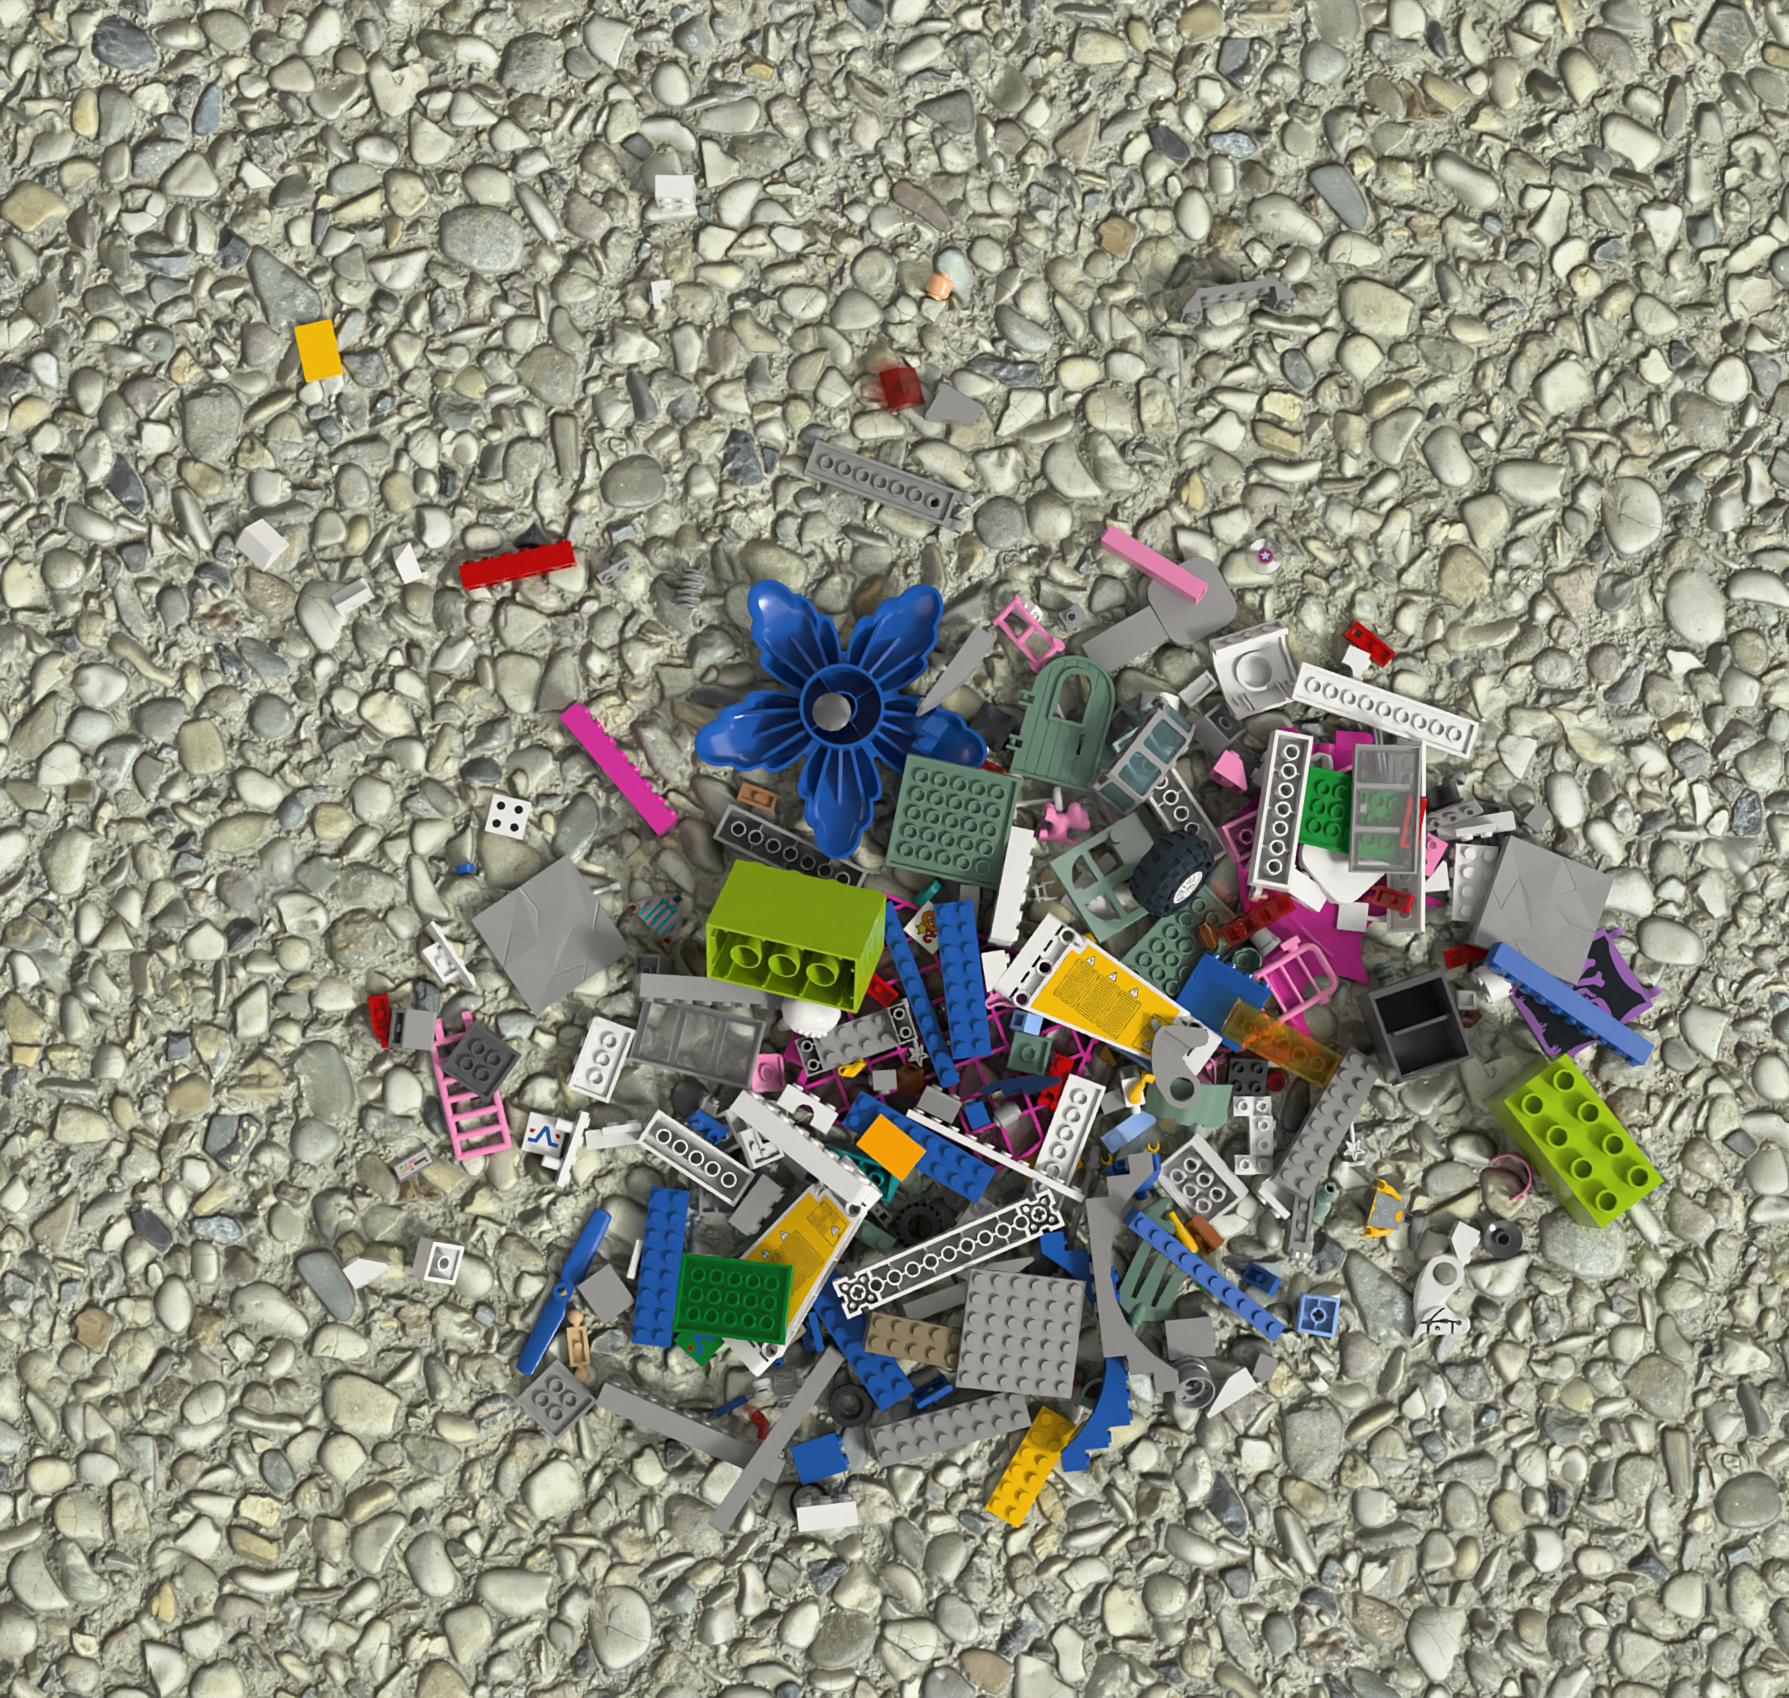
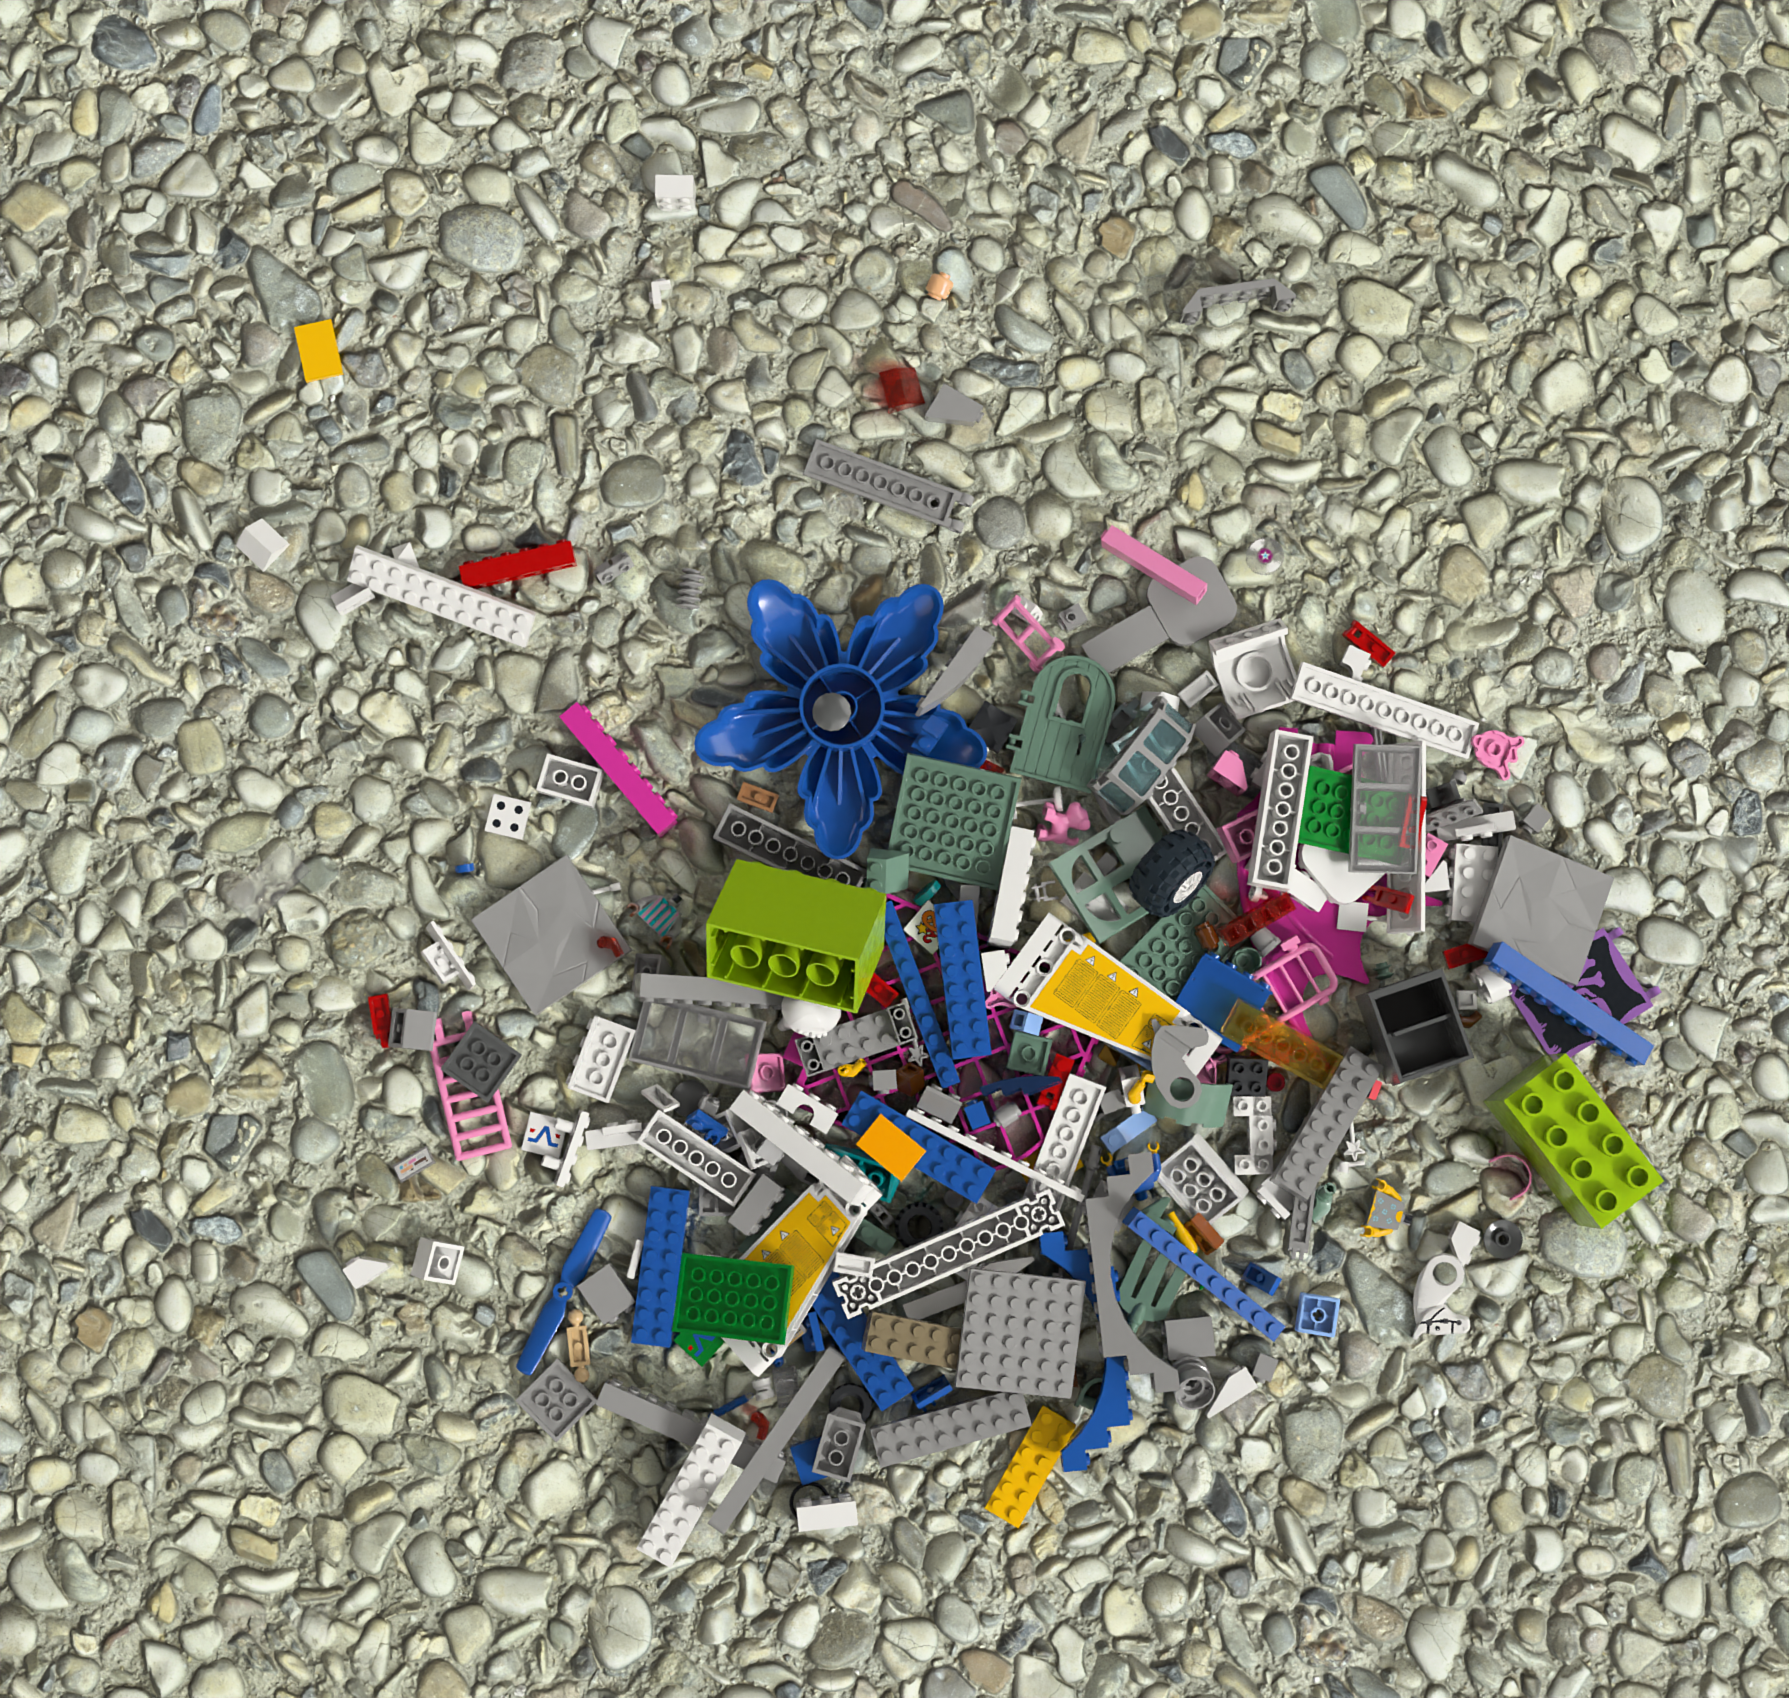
(441, 596): none -> white plate
(570, 780): none -> white brick
(610, 943): none -> clear red arm
(660, 1098): none -> white slope
(691, 1490): none -> white brick
(767, 1150): none -> light grey brick
(839, 1444): none -> light grey slope
(854, 1264): none -> white tile
(887, 870): none -> sand green slope
(1374, 1090): none -> coral tile
(1495, 750): none -> bright pink tile

